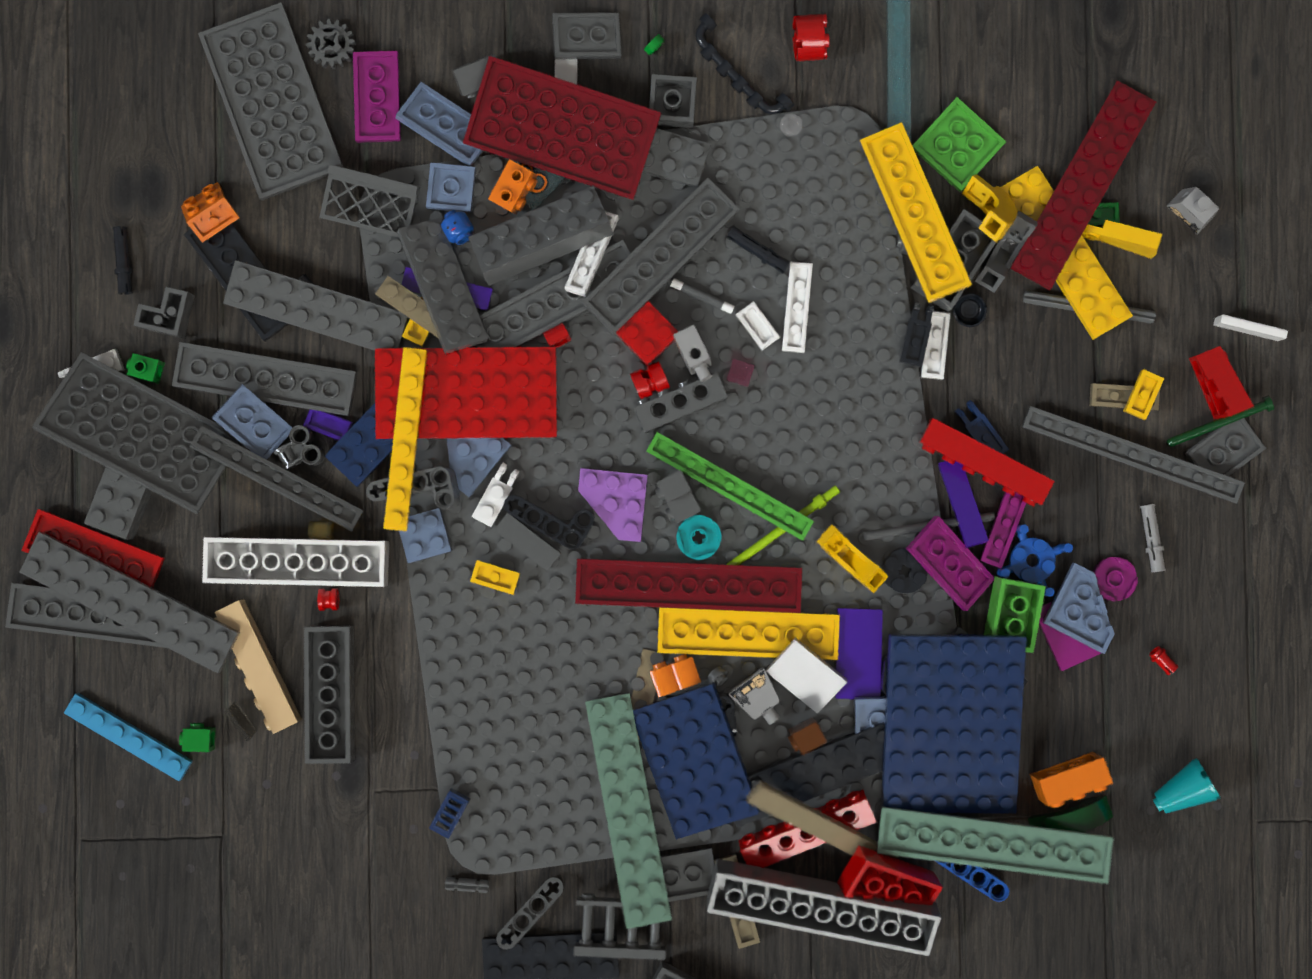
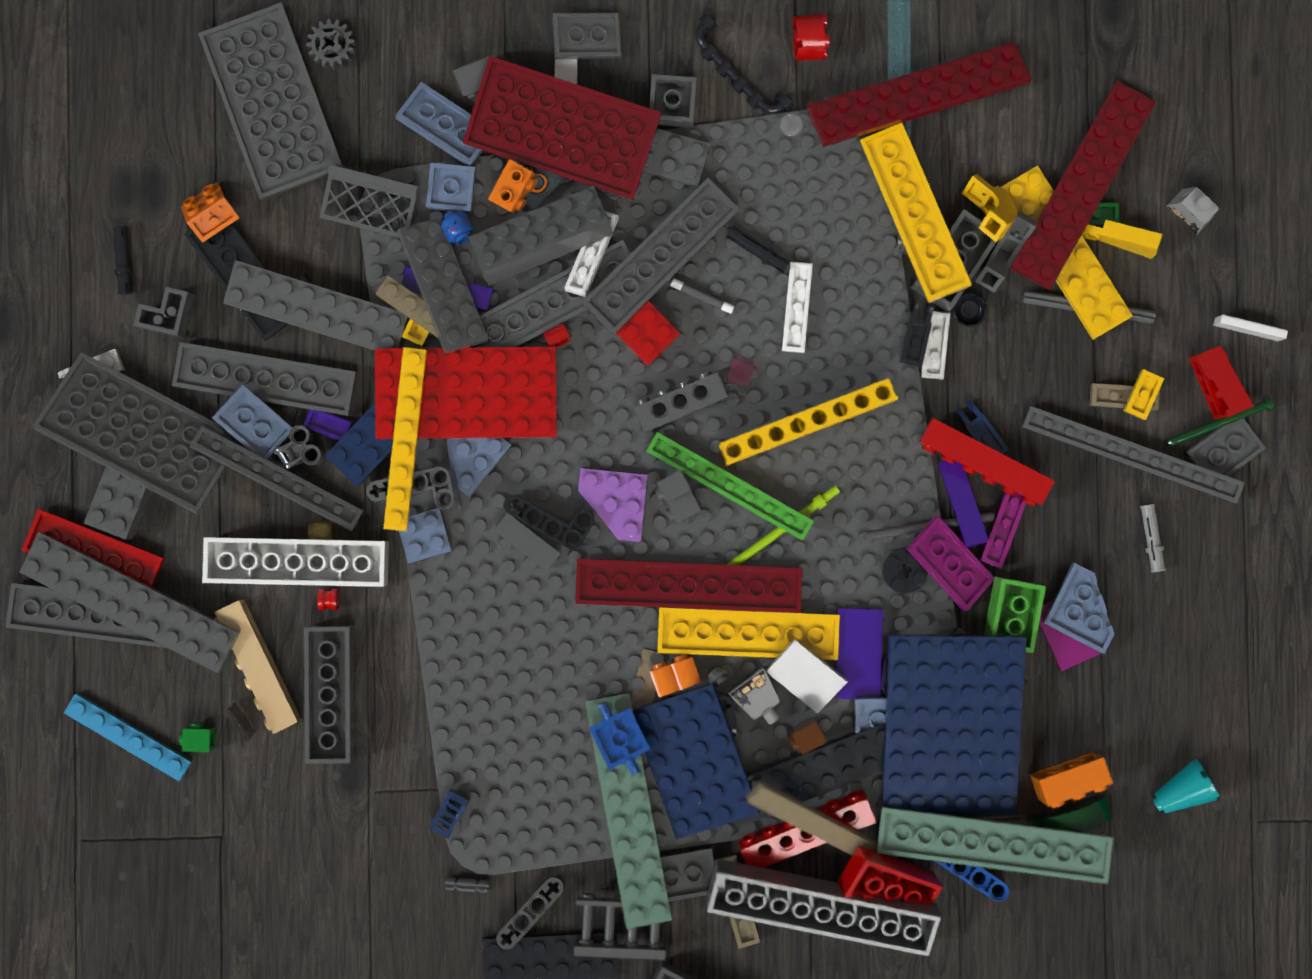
(145, 368): green brick -> none
(376, 96): magenta plate -> none
(494, 497): white hinge -> none
(495, 577): yellow plate -> none
(619, 739): none -> blue plate
(649, 380): red wheel -> none
(654, 44): green tile -> none
(690, 347): light grey torso -> none
(705, 526): teal plate -> none
(757, 326): white tile -> none
(807, 422): none -> yellow tile
(851, 559): yellow arch -> none
(918, 94): none -> dark red plate
(958, 144): bright green plate -> none
(1045, 556): blue plate -> none
(1115, 578): magenta tile -> none
(1163, 660): red pin -> none

